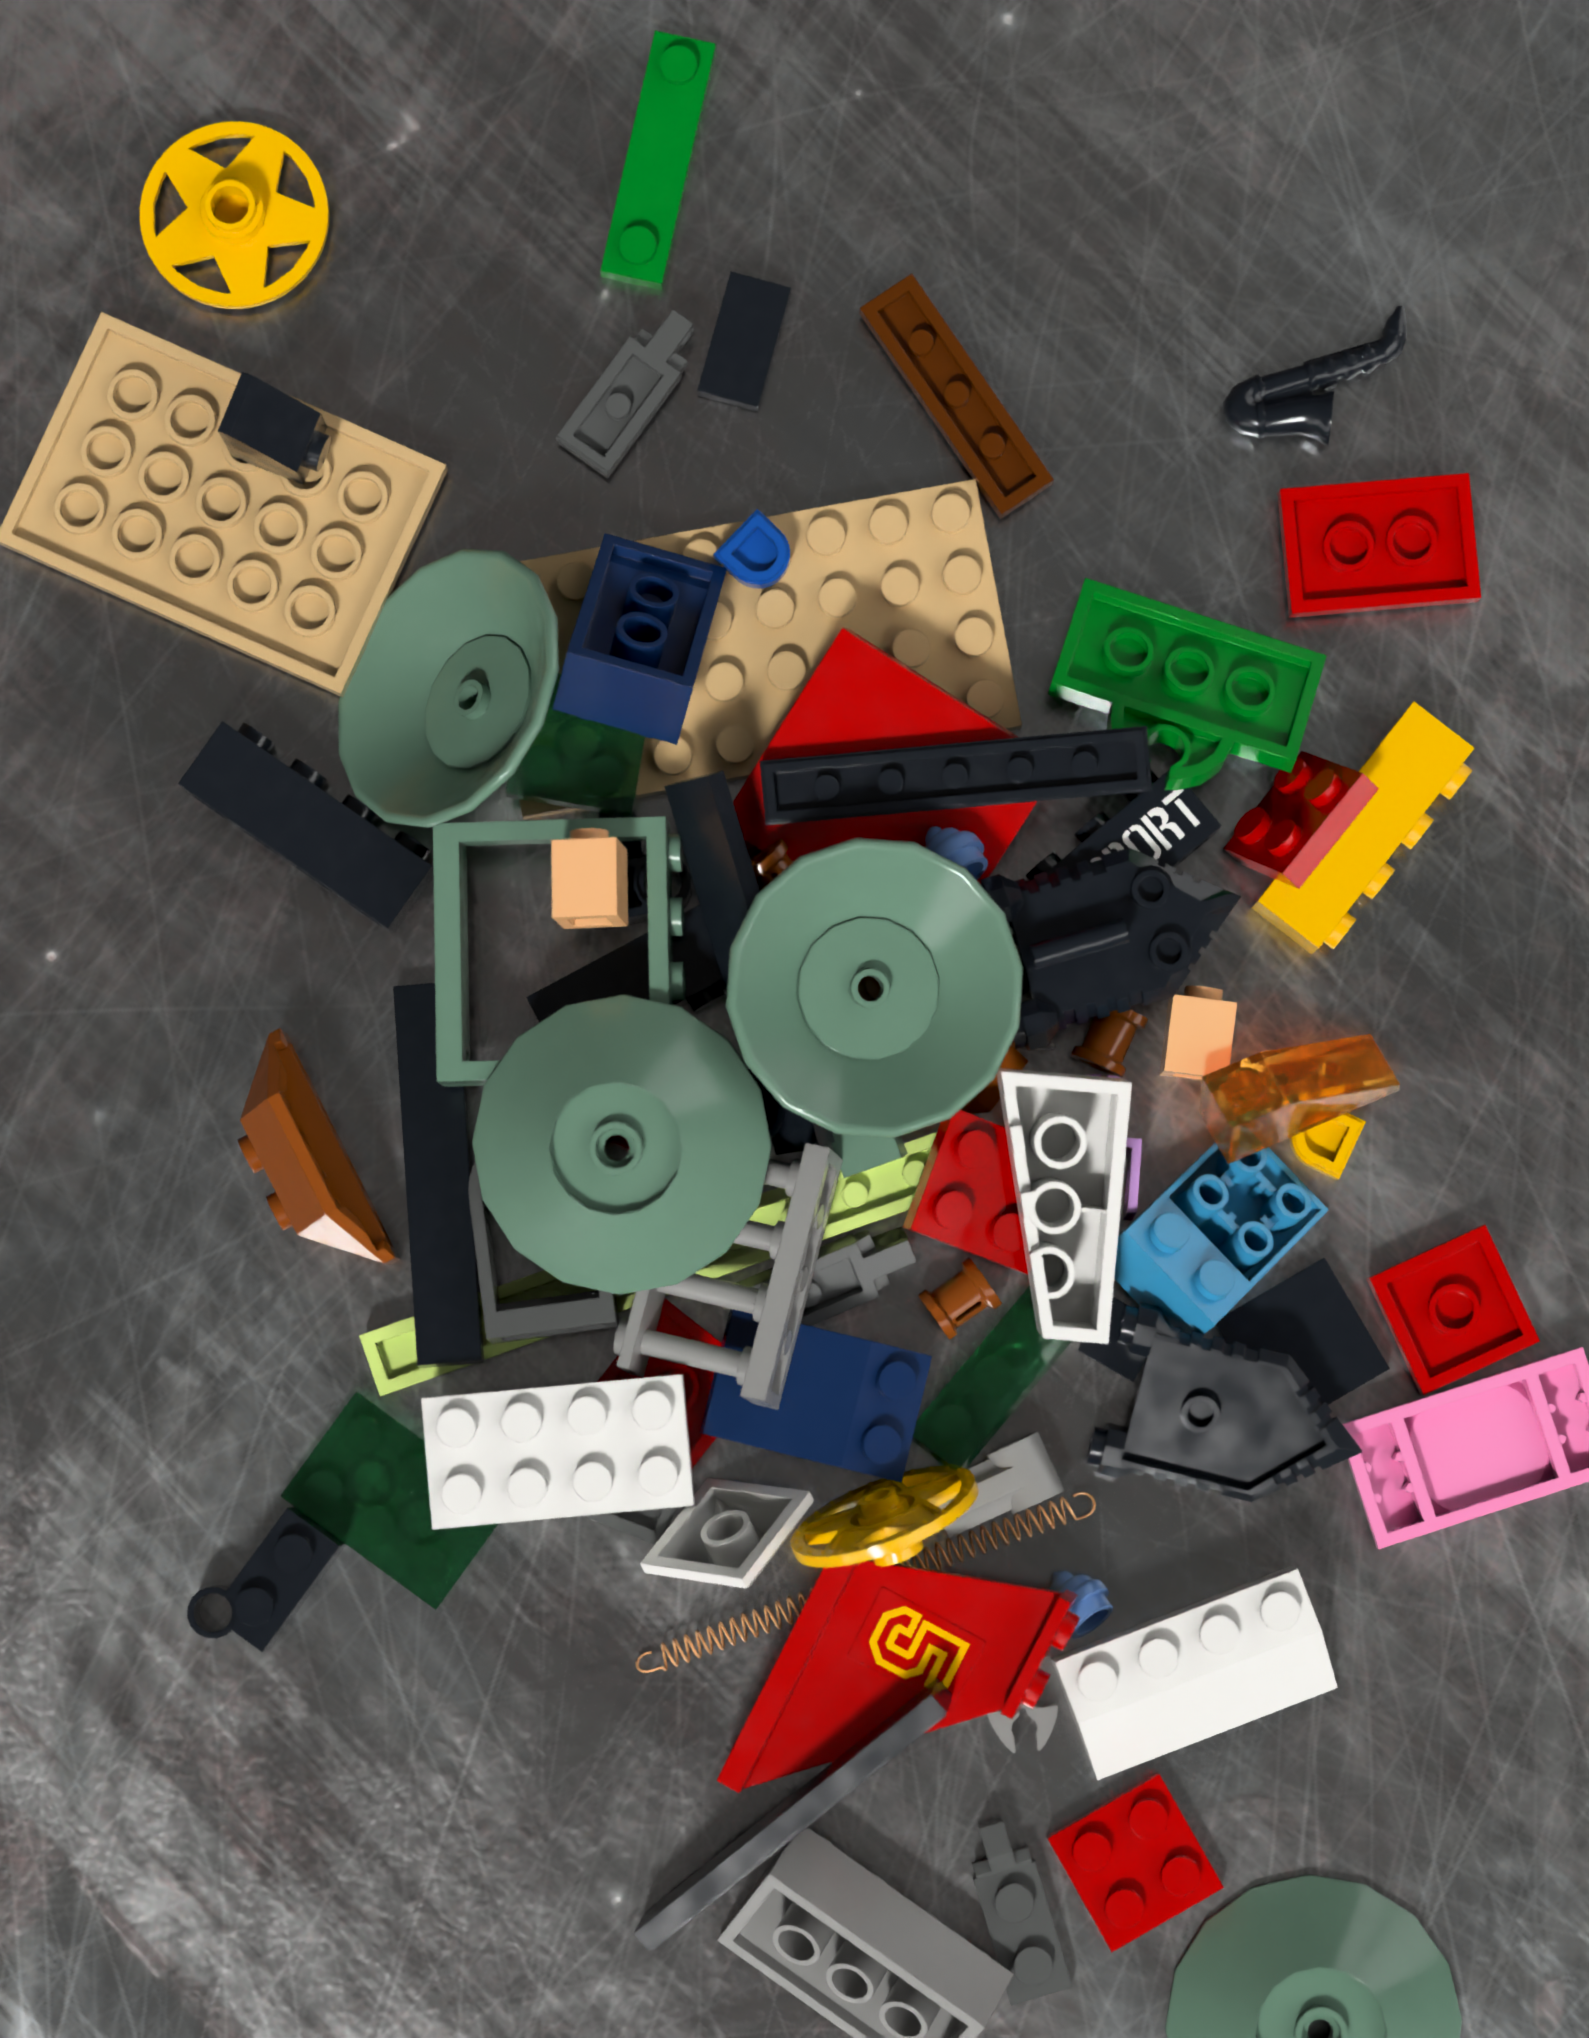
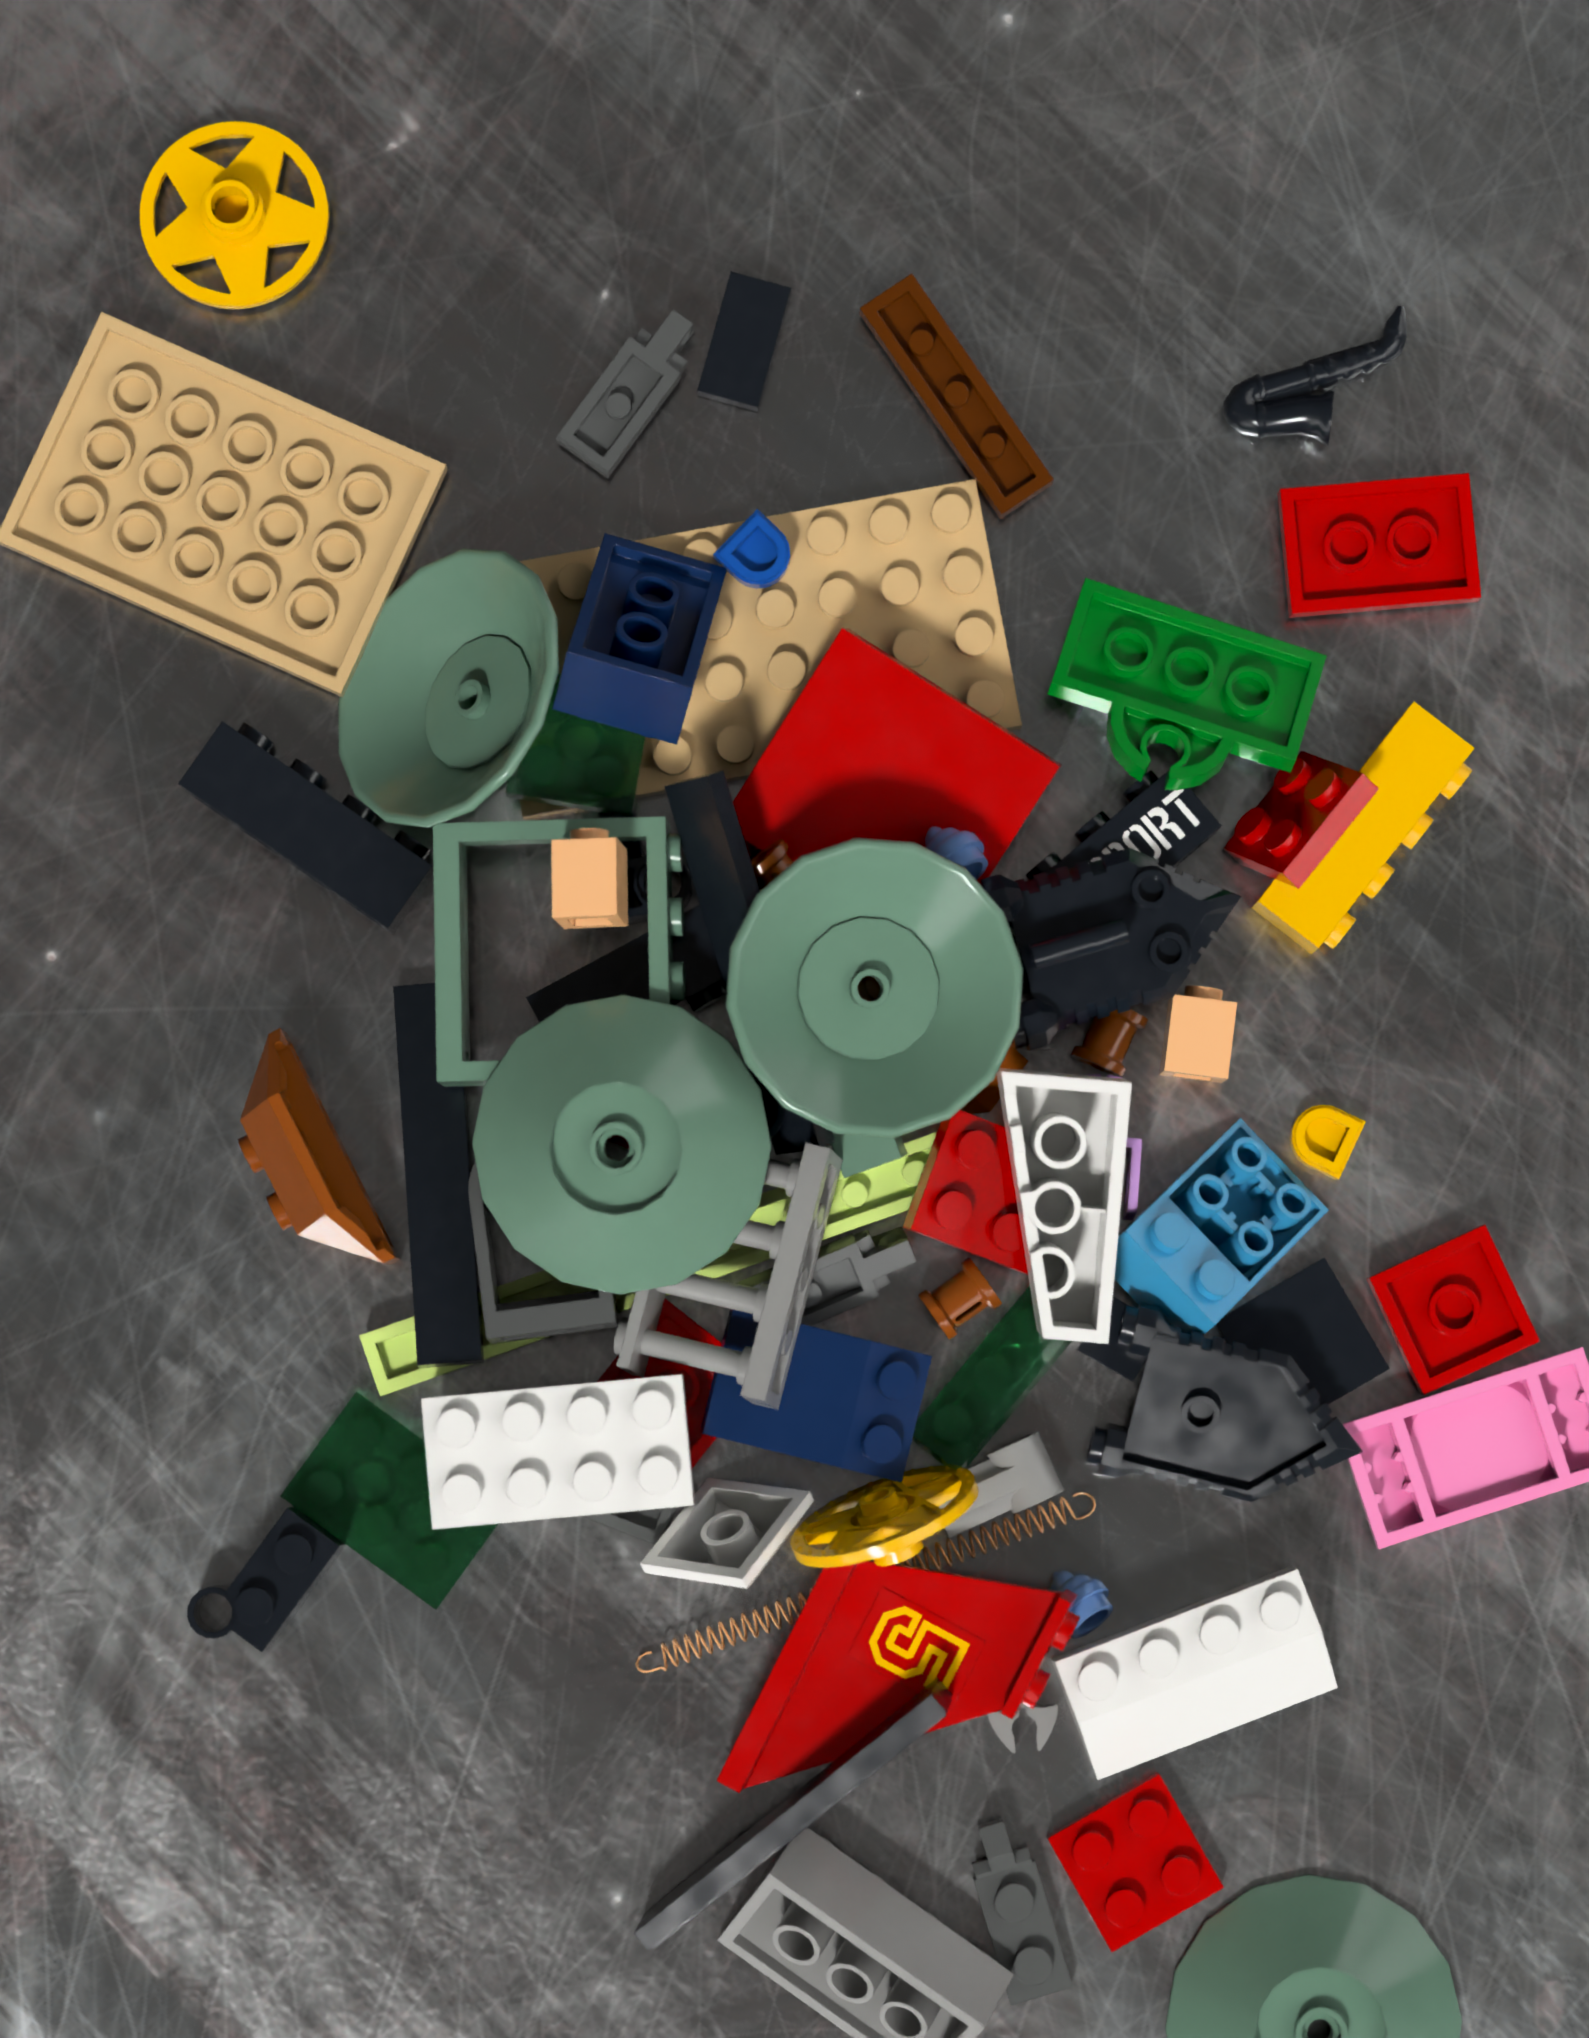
(274, 430): black slope -> none
(658, 160): green plate -> none
(956, 775): black tile -> none
(1291, 1092): clear orange slope -> none

